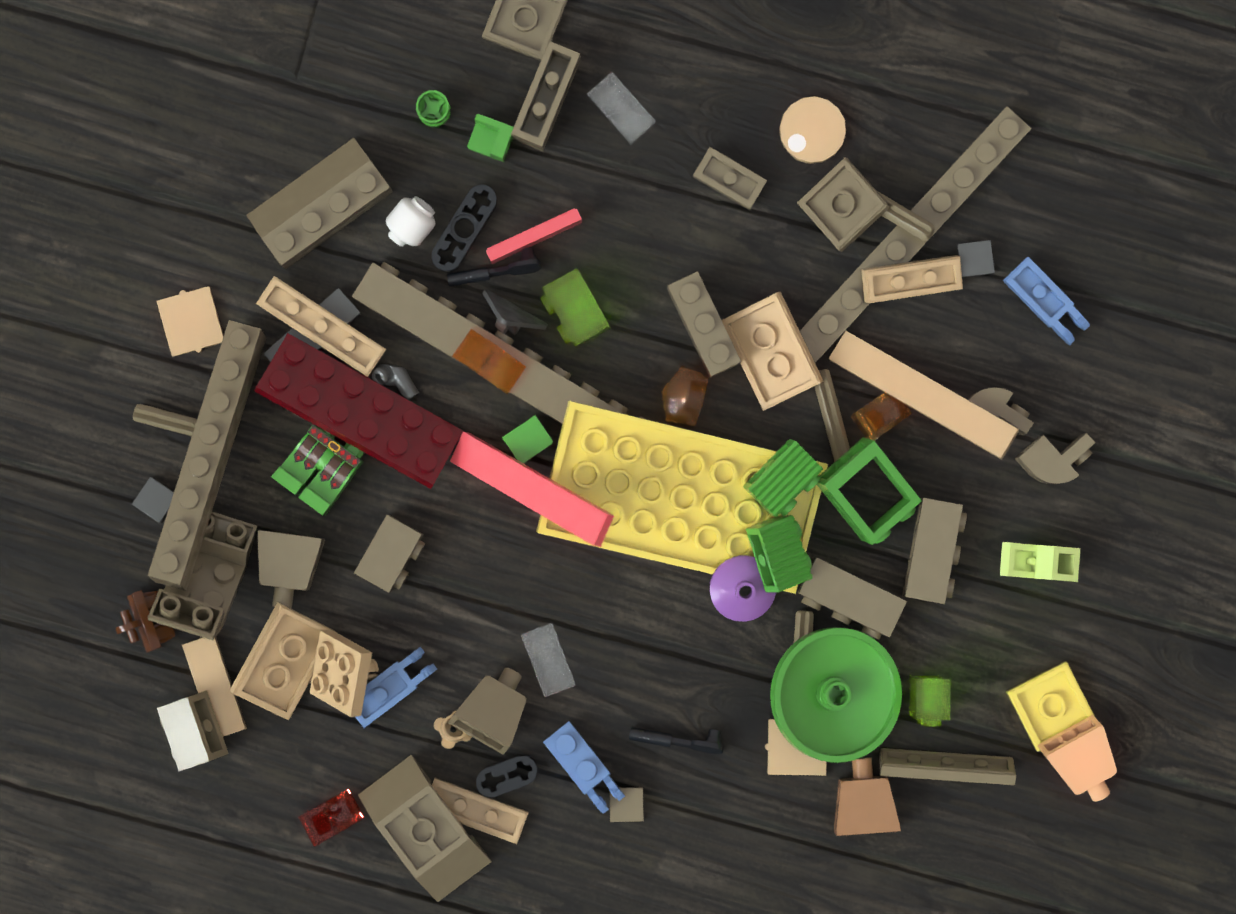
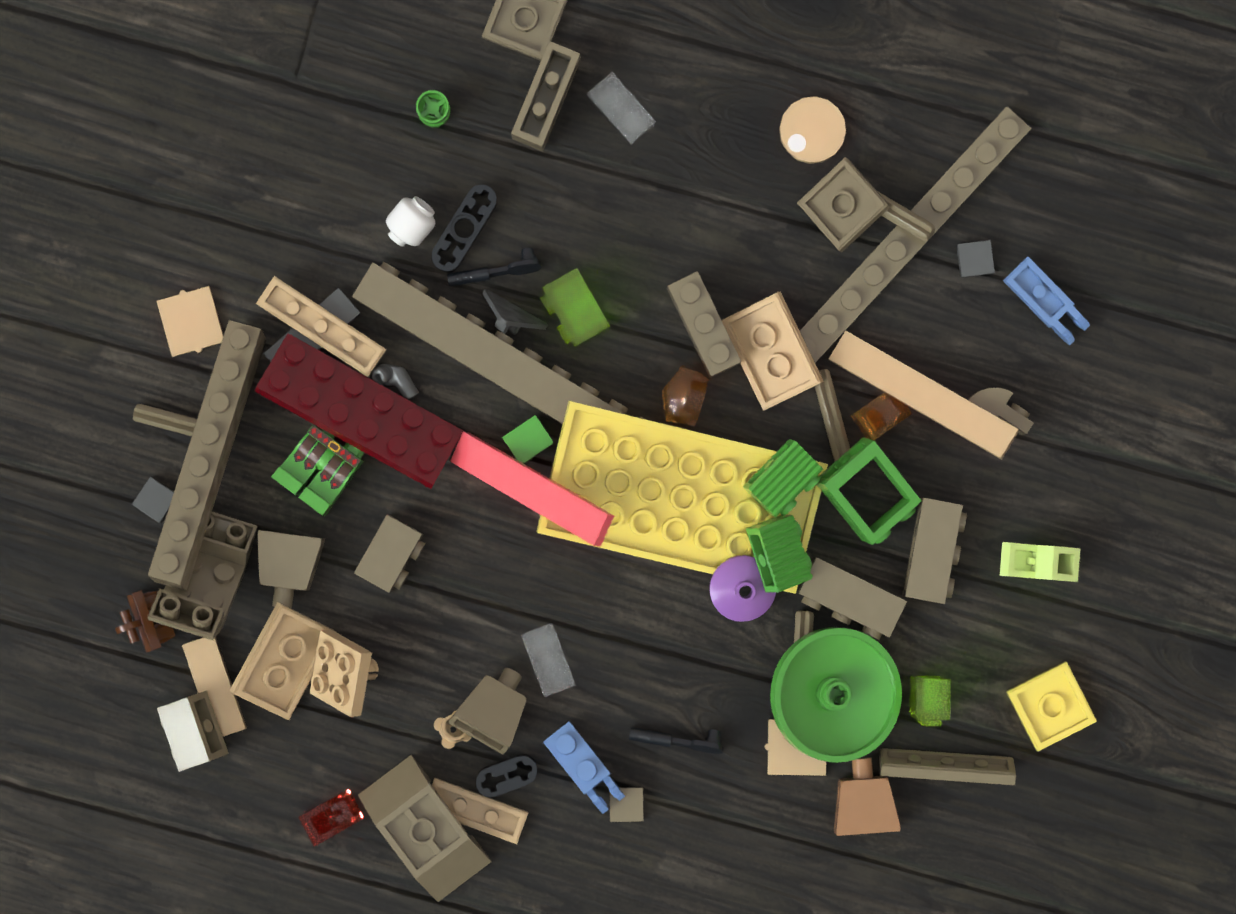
(319, 203): dark tan slope -> none
(391, 687): medium blue hinge -> none
(489, 361): clear orange slope -> none
(490, 138): bright green panel -> none
(534, 235): coral tile -> none
(729, 178): dark tan plate -> none
(912, 279): tan tile -> none
(1049, 466): dark tan brick -> none
(1082, 757): light nougat torso -> none

